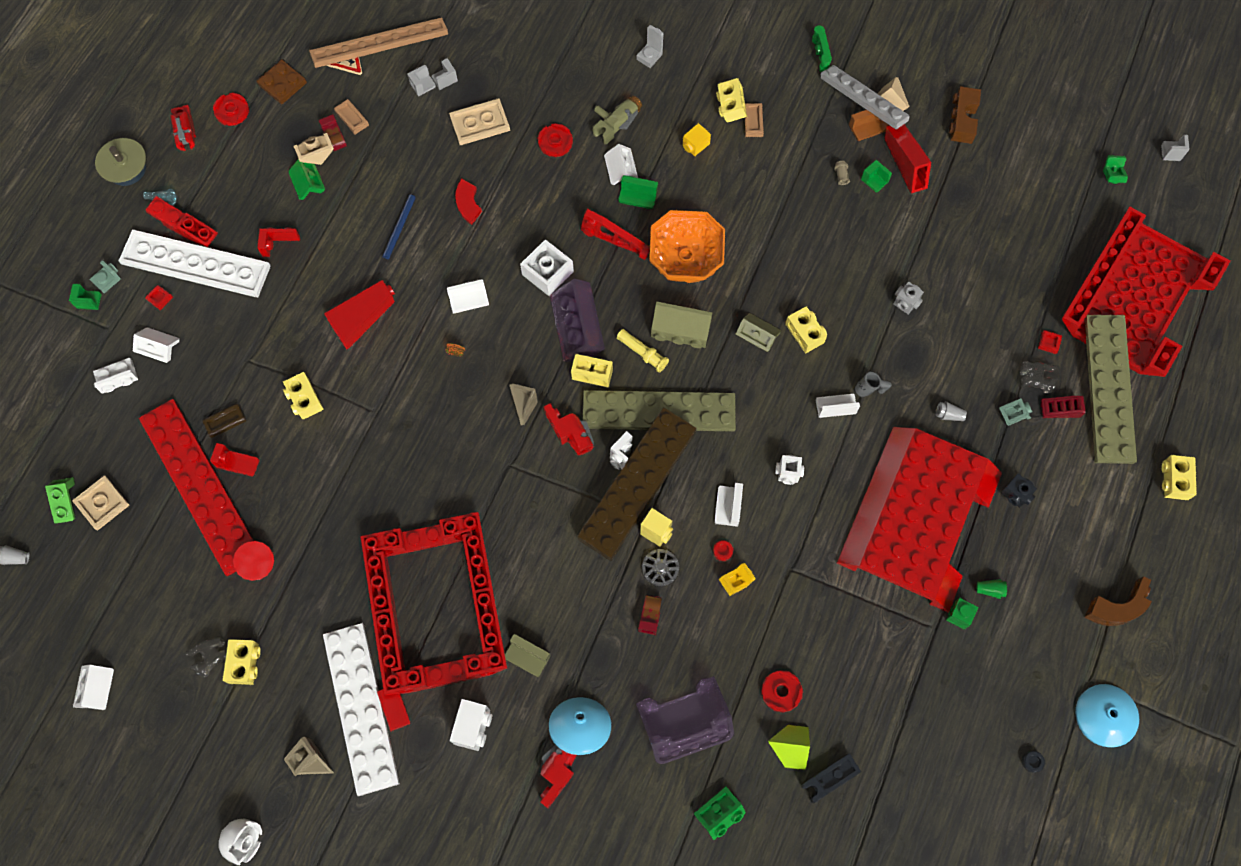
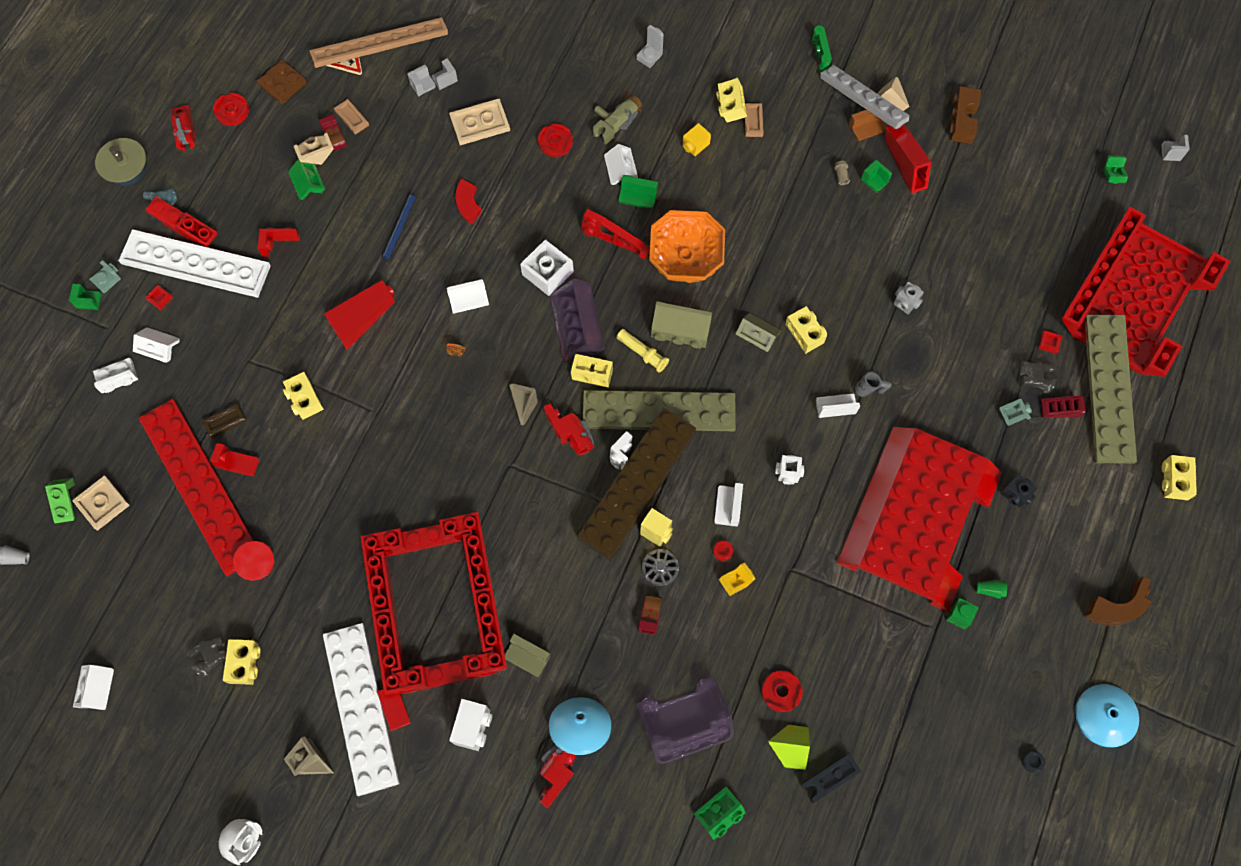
(950, 412): light grey cone -> none

